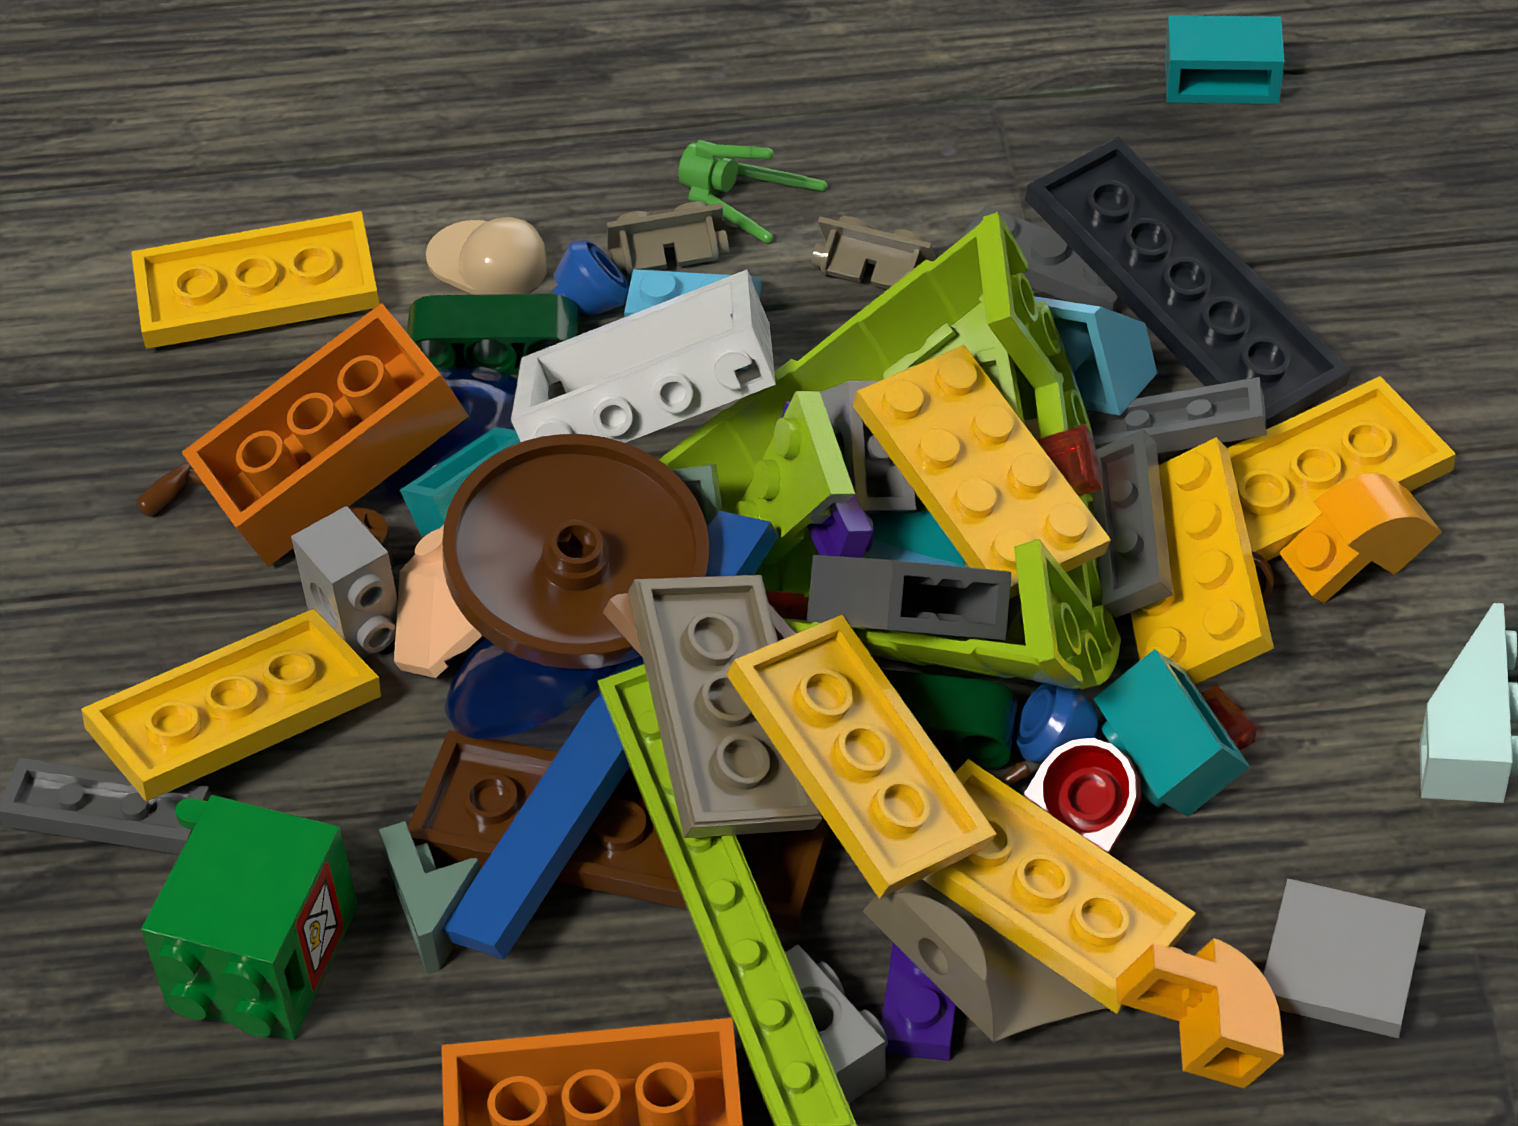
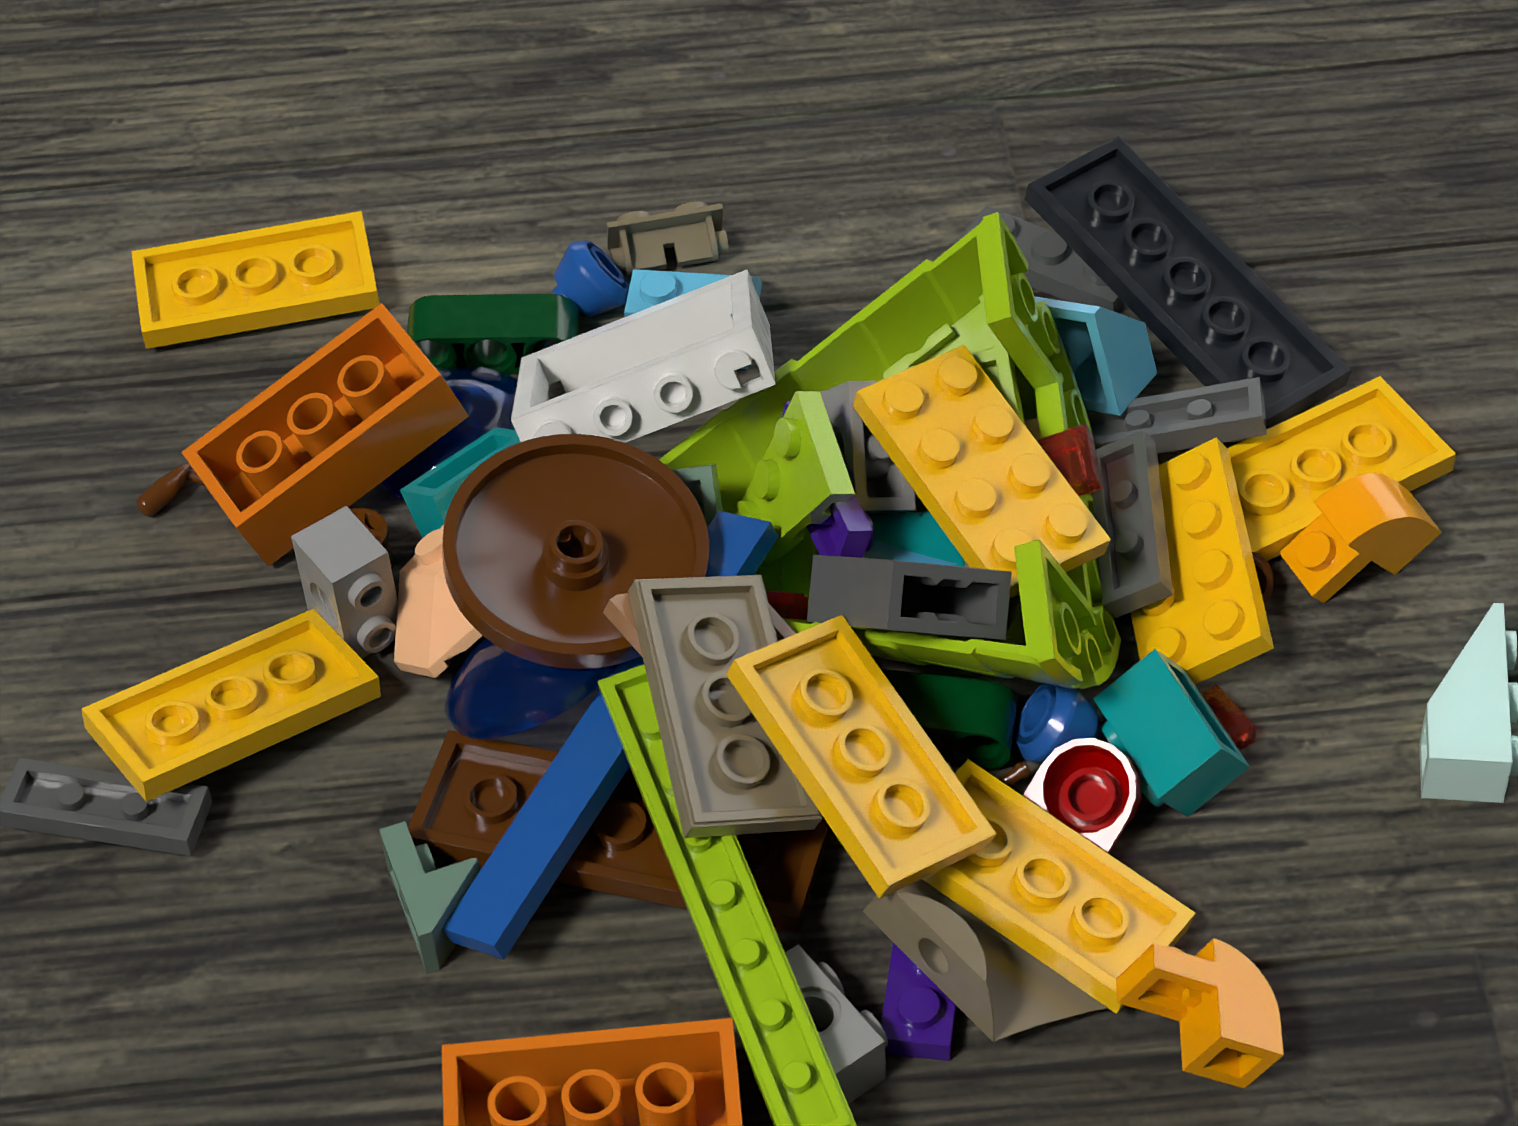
(249, 916): green container -> none
(489, 256): tan cap -> none
(710, 169): bright green plant -> none
(854, 244): dark tan hinge -> none
(1224, 59): teal brick -> none
(1343, 957): light grey tile -> none

